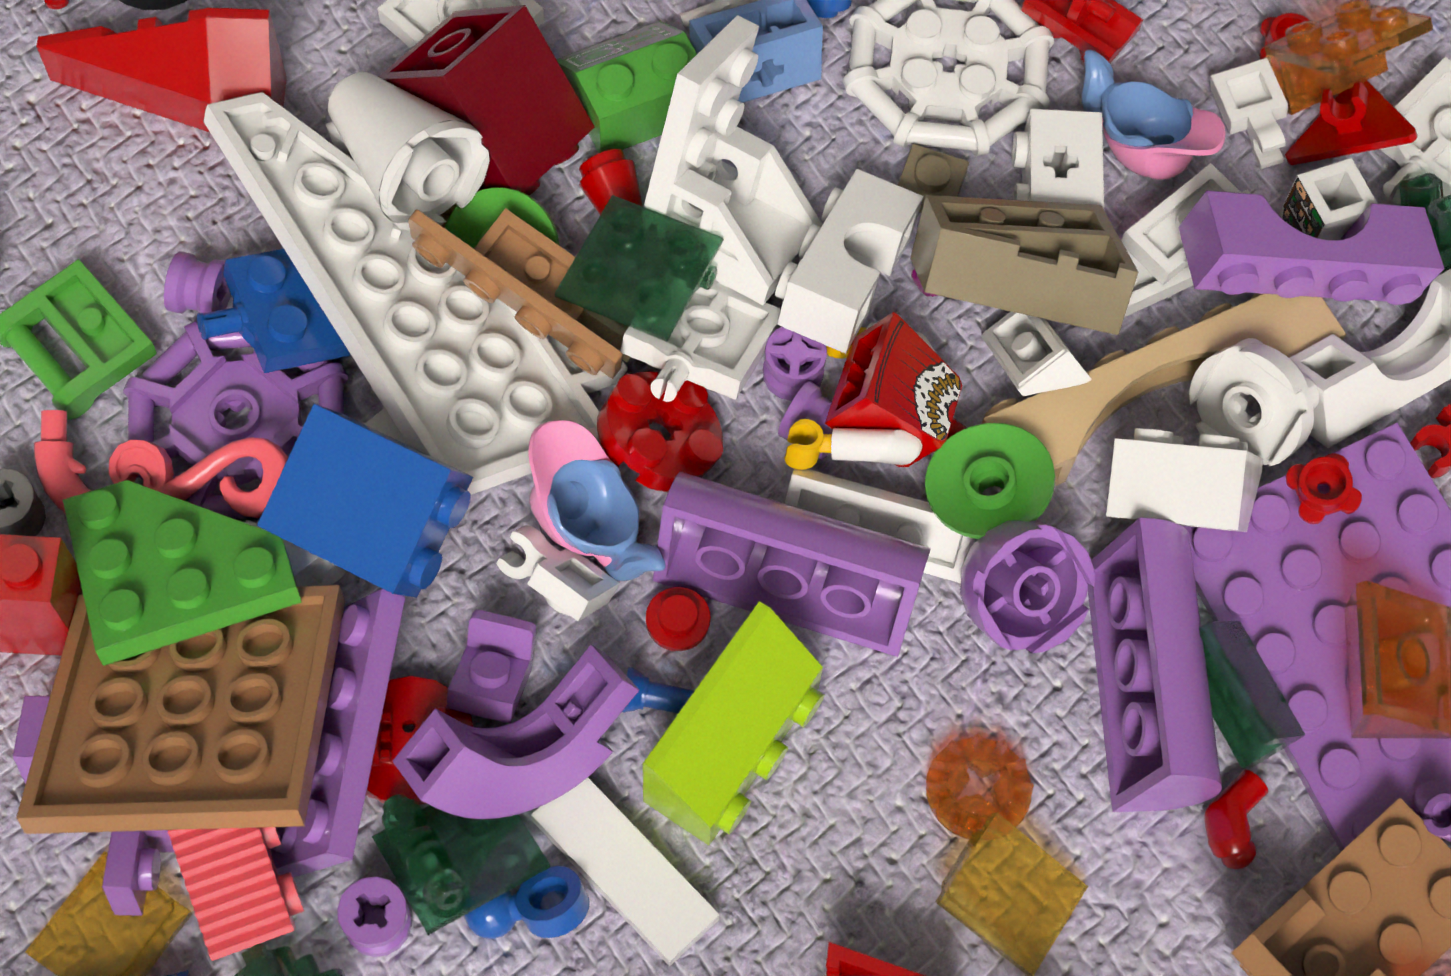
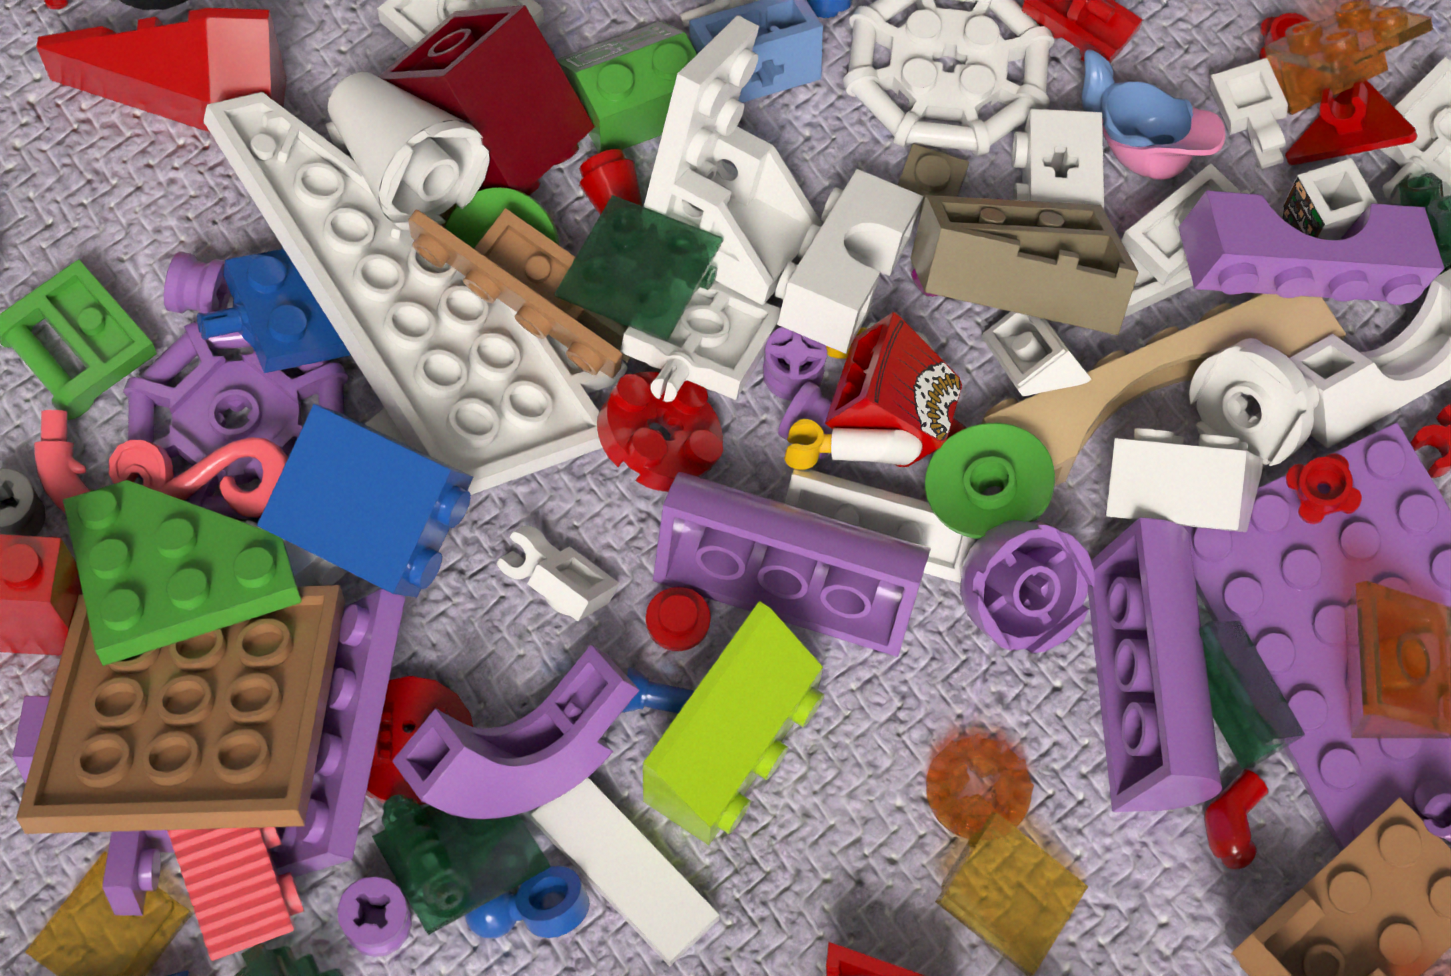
(493, 666): medium lavender bracket -> none
(586, 502): medium blue hair -> none

